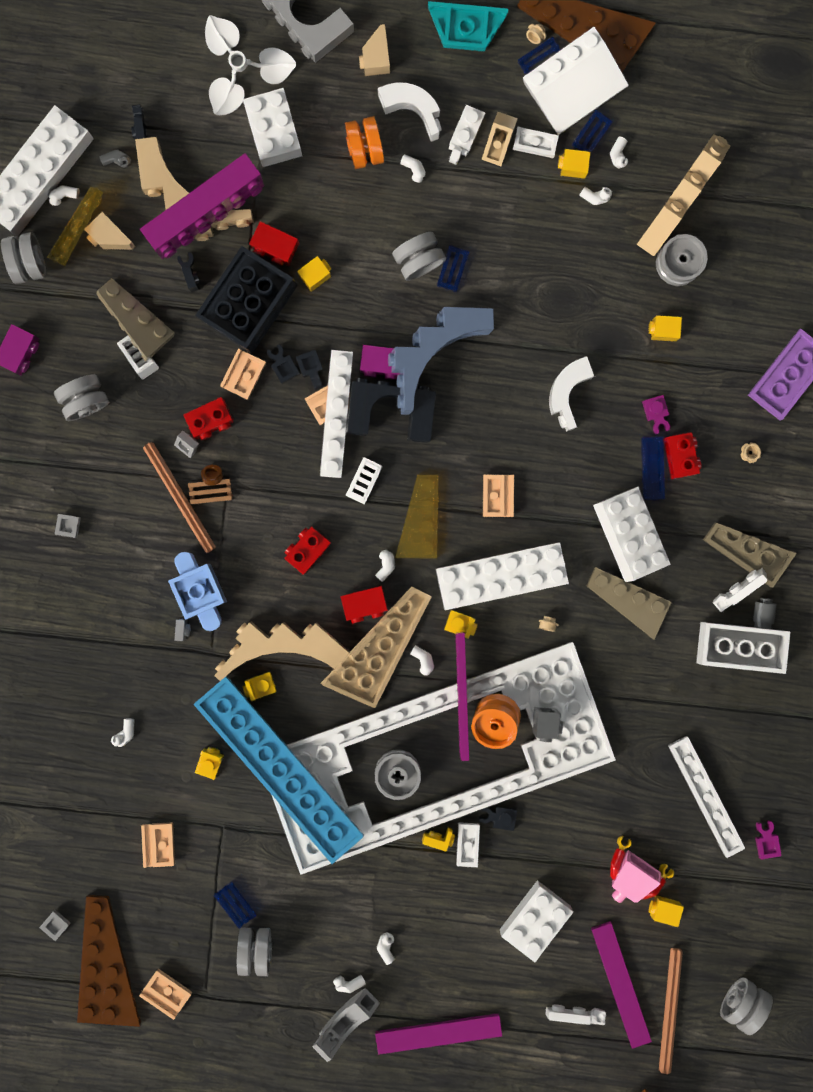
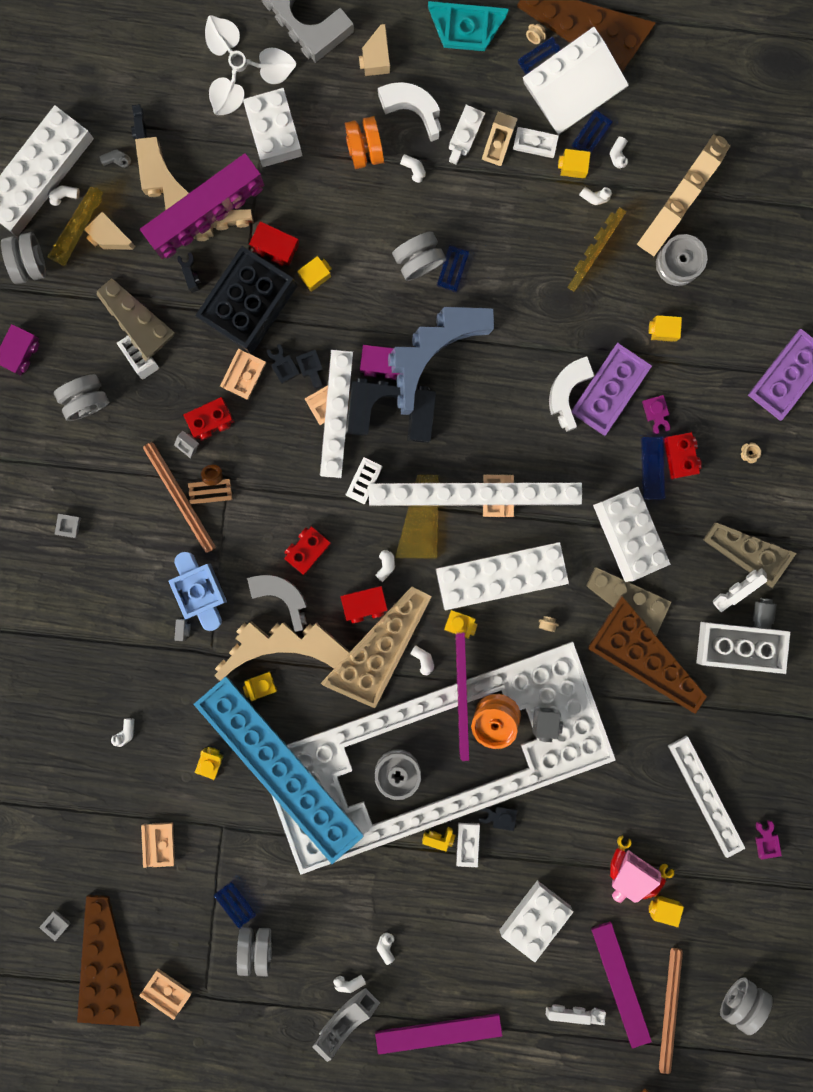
(284, 589): none -> light grey arch
(474, 494): none -> white brick
(593, 251): none -> clear yellow wing
(611, 389): none -> medium lavender plate
(636, 650): none -> reddish brown wing

